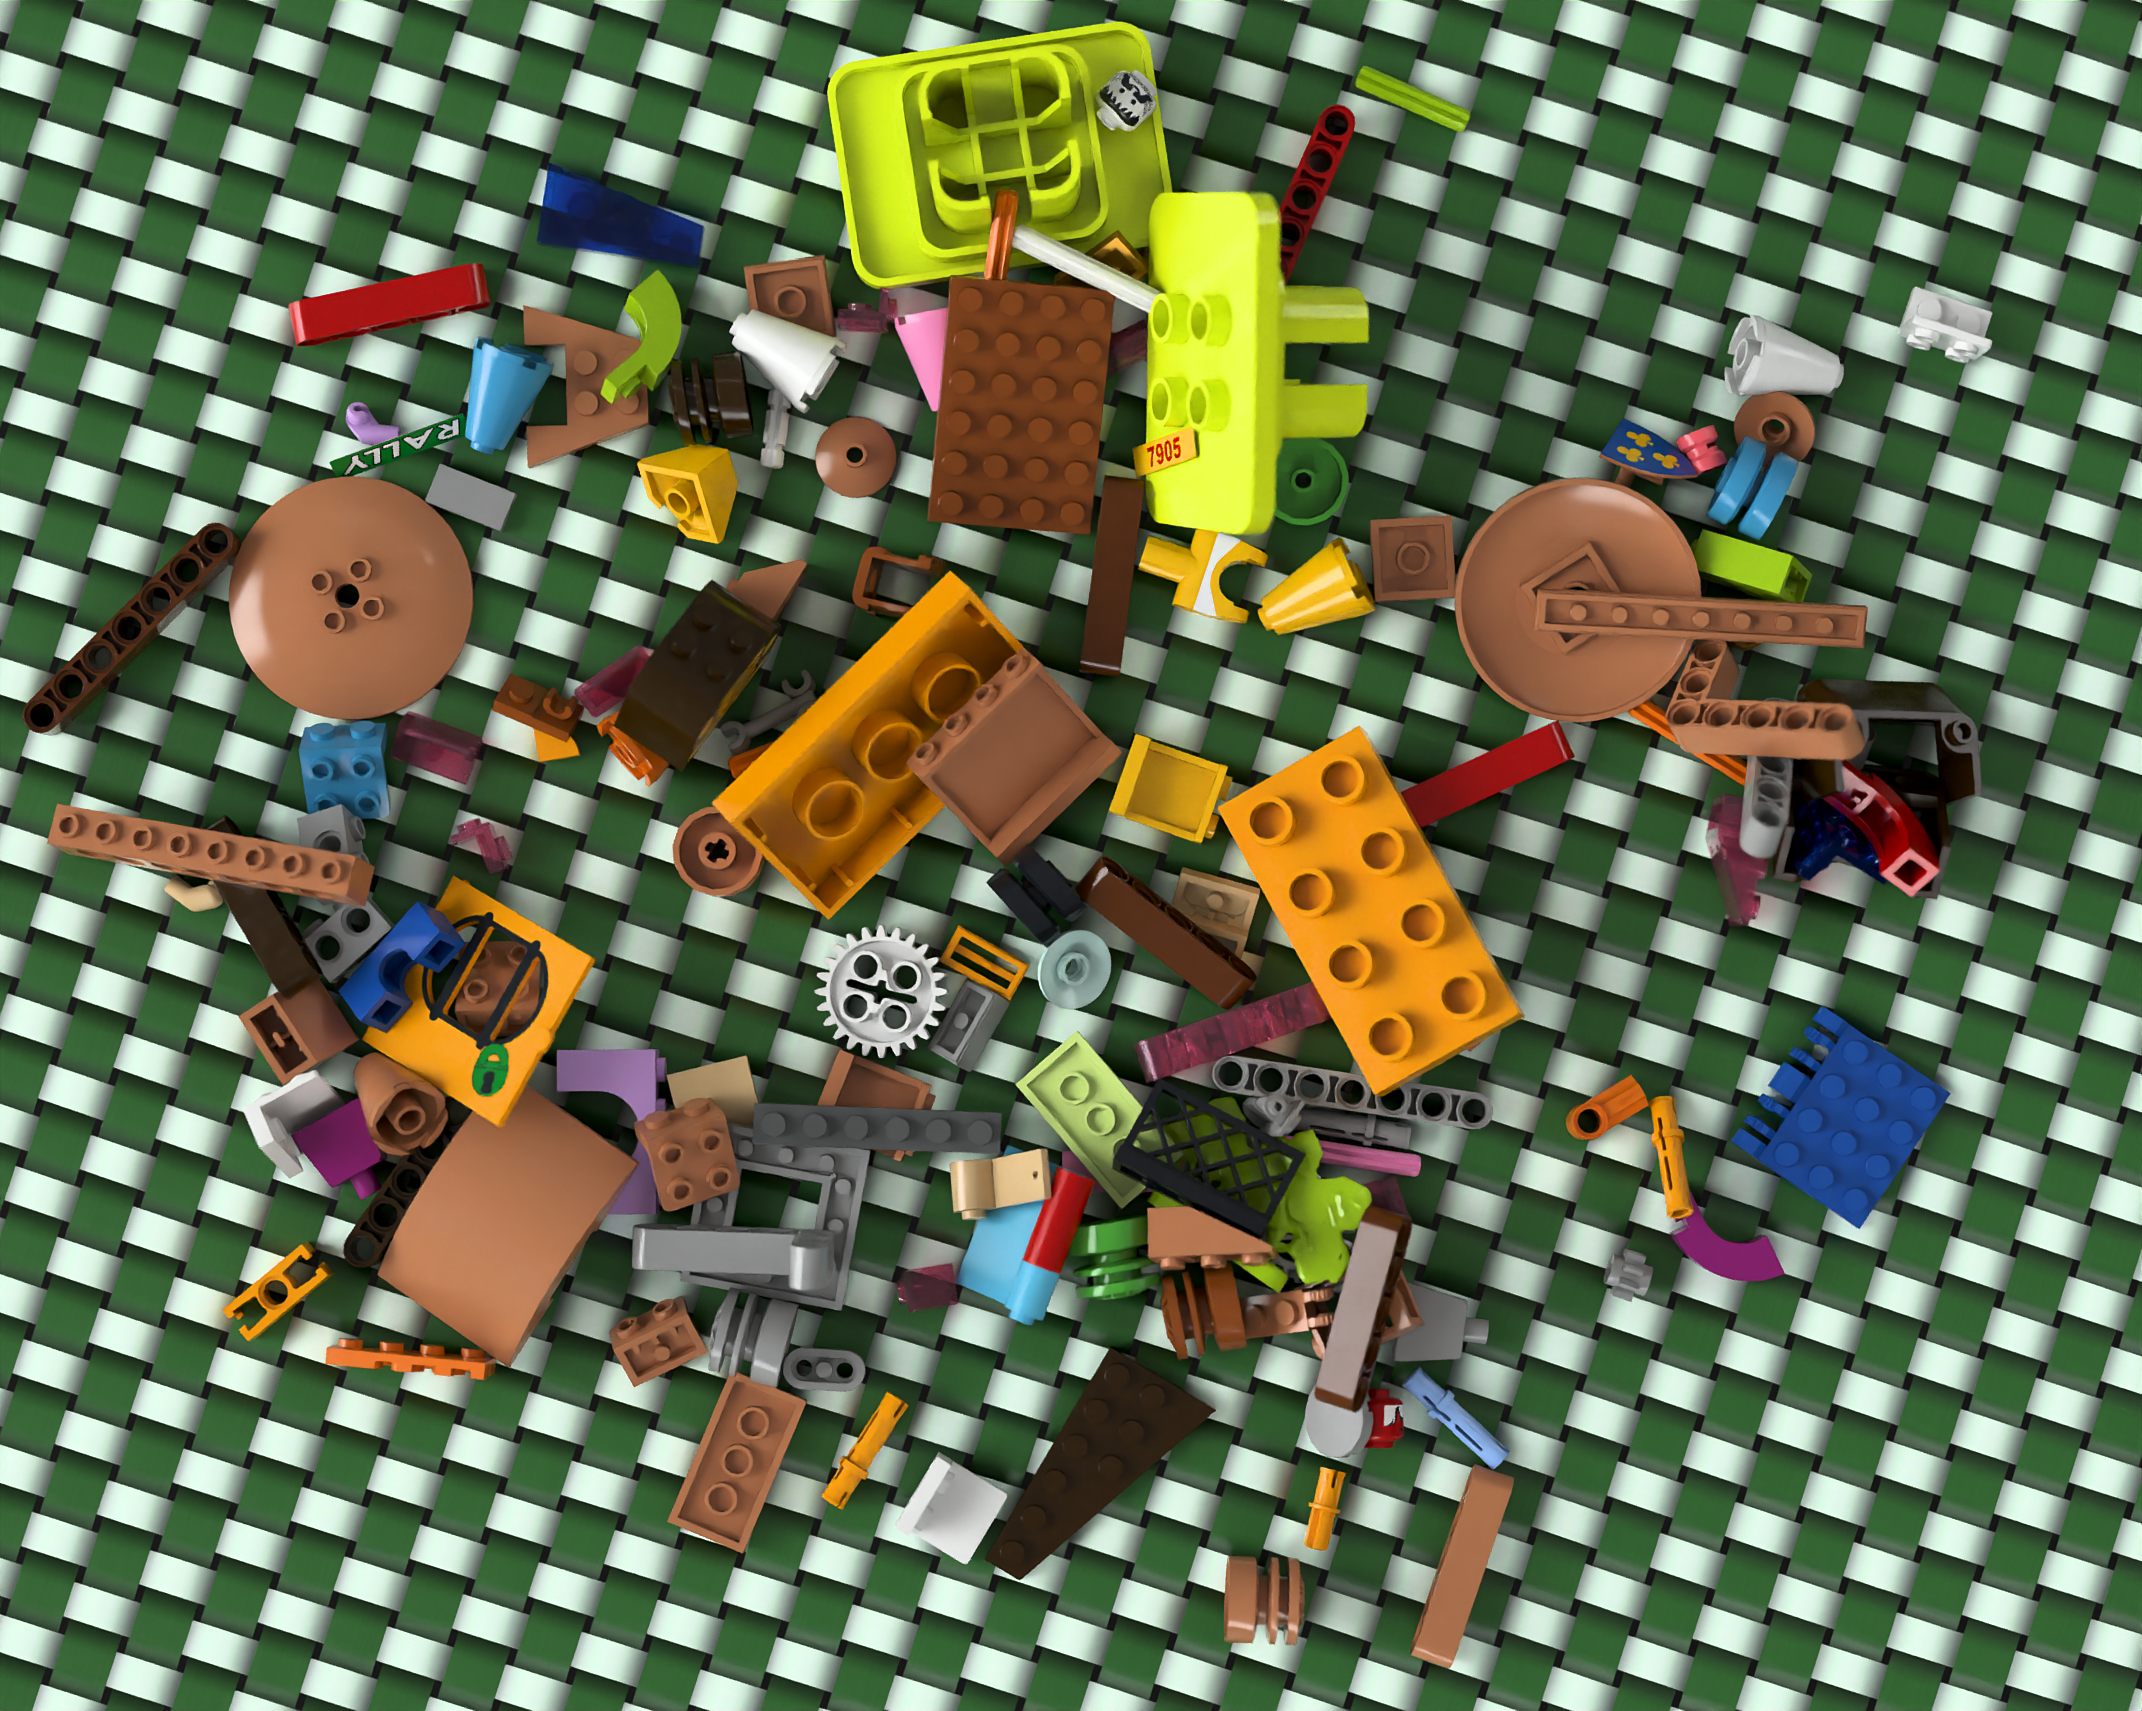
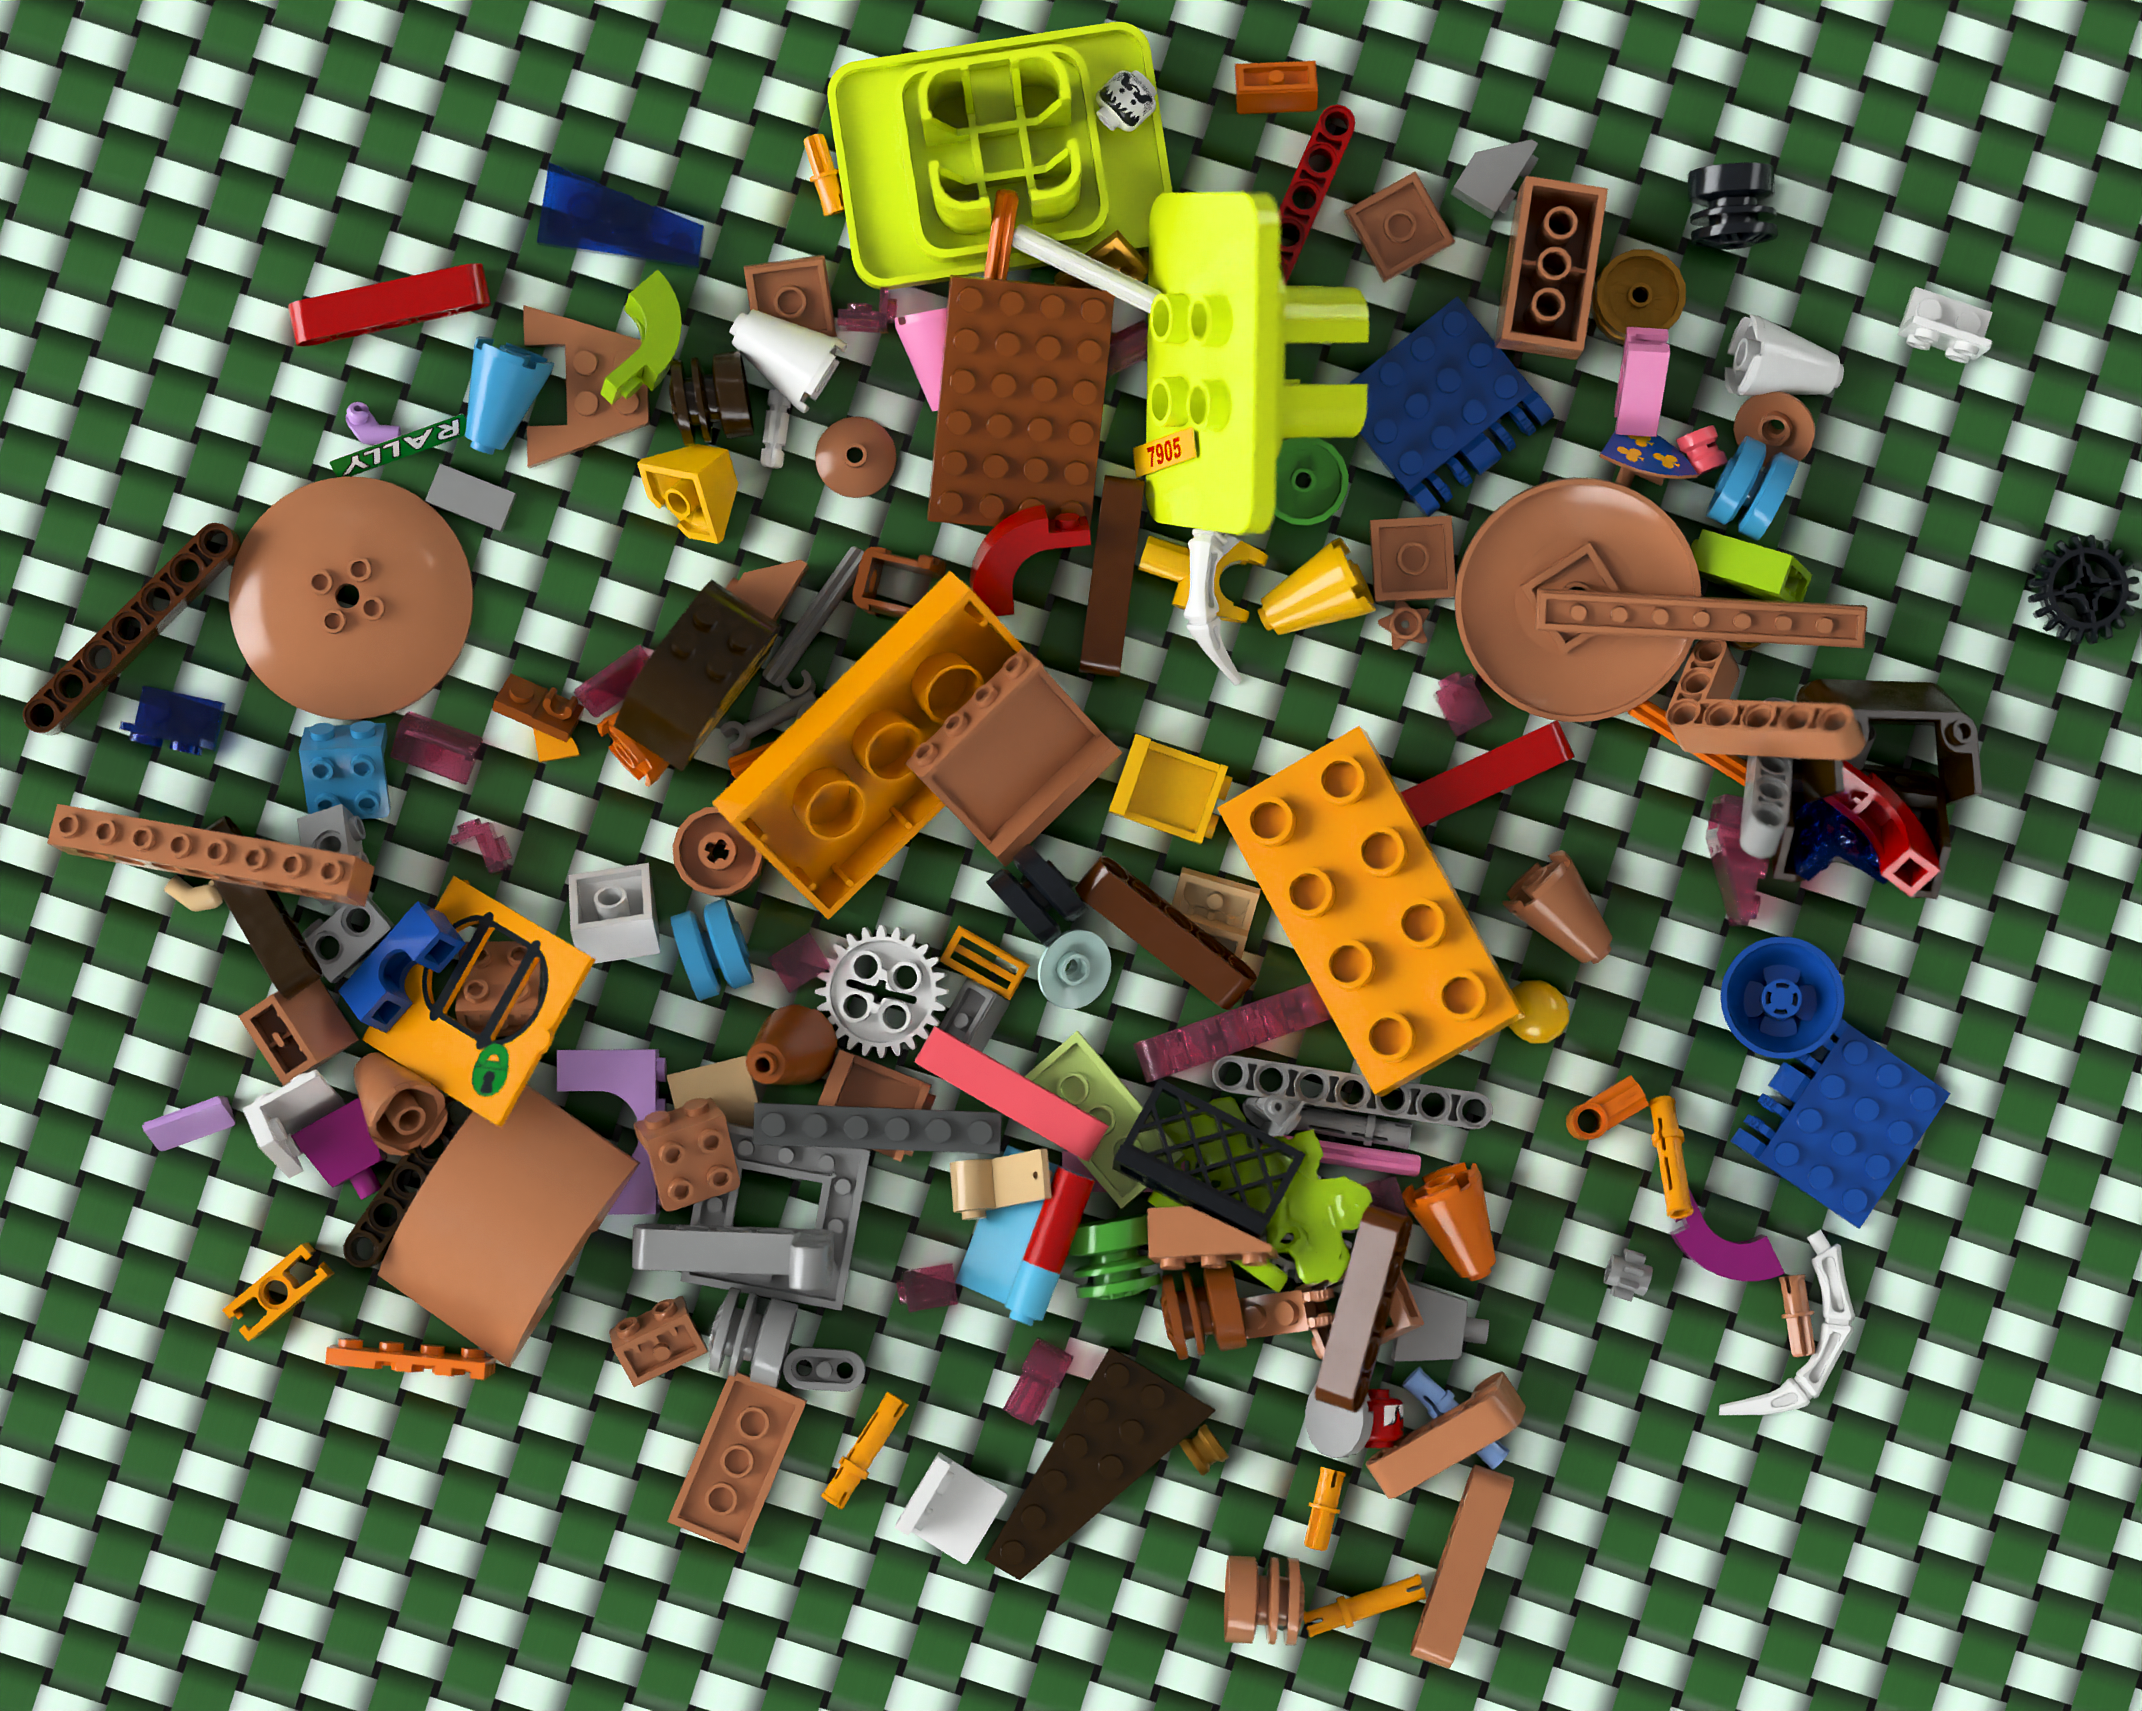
(175, 717): none -> clear blue bracket
(190, 1123): none -> lavender slope
(614, 913): none -> white slope
(718, 947): none -> dark azure wheel
(792, 1047): none -> dark orange cone
(799, 962): none -> clear pink panel
(814, 618): none -> light grey axle
(825, 175): none -> light orange axle
(1011, 1093): none -> coral beam
(1012, 544): none -> red arch
(1041, 1374): none -> clear pink piece
(1202, 603): none -> white animal
(1204, 1450): none -> pearl gold wheel
(1276, 87): none -> orange slope
(1364, 1605): none -> light orange pin
(1399, 227): none -> nougat tile
(1401, 635): none -> nougat plate
(1413, 98): lime axle -> none
(1437, 400): none -> blue hinge
(1451, 1437): none -> nougat beam
(1455, 1218): none -> orange cone
(1461, 703): none -> clear pink bracket
(1492, 173): none -> light grey slope
(1544, 1012): none -> yellow hair
(1550, 268): none -> nougat brick
(1561, 908): none -> nougat cone
(1641, 381): none -> bright pink piece
(1651, 277): none -> pearl gold wheel
(1732, 199): none -> black wheel
(1784, 969): none -> blue piece
(1797, 1315): none -> nougat axle
(1833, 1337): none -> white animal
(2081, 571): none -> black gear

